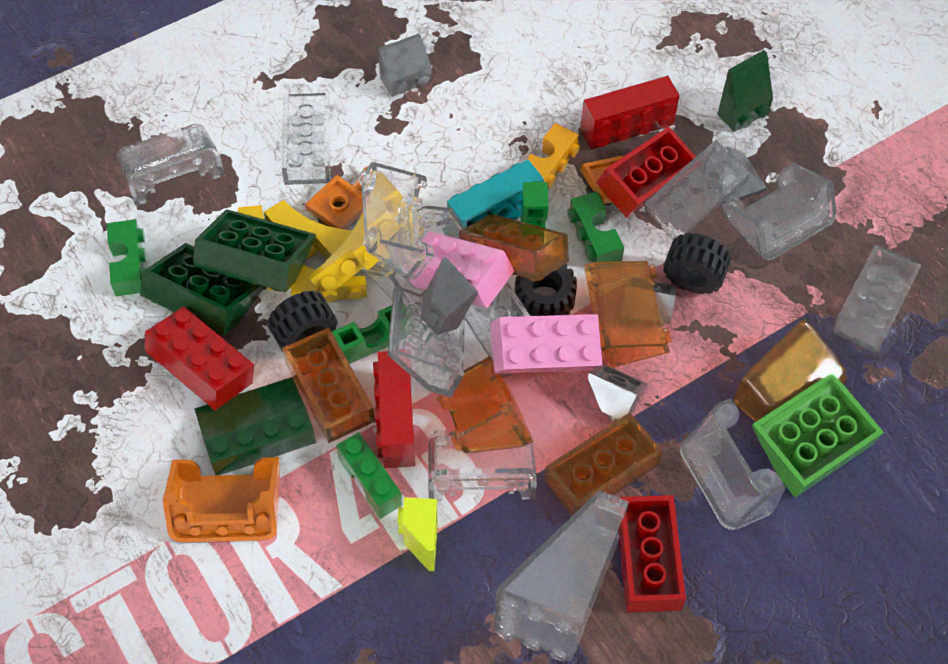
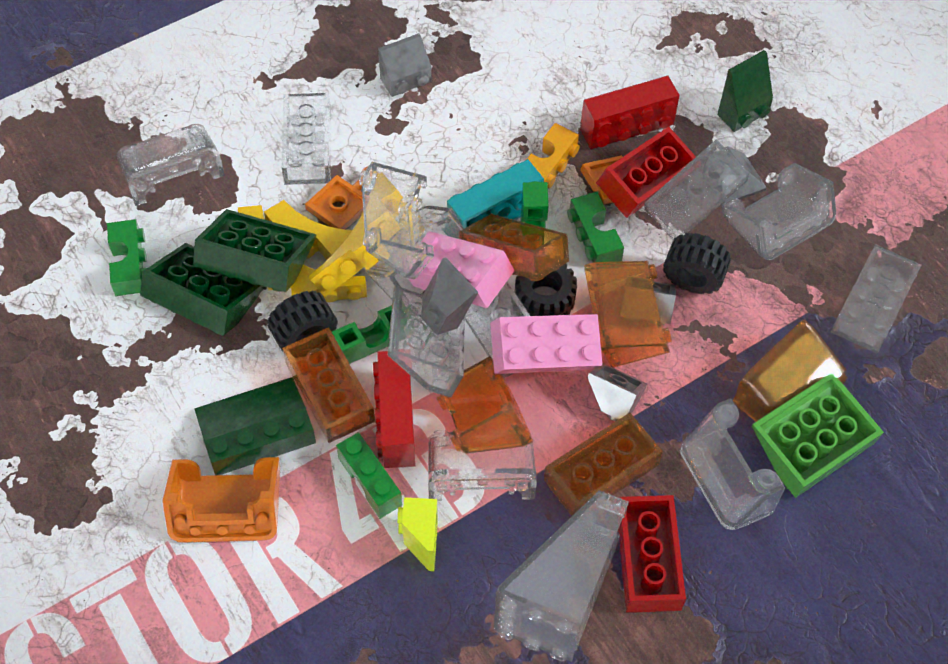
(199, 358): red brick -> none

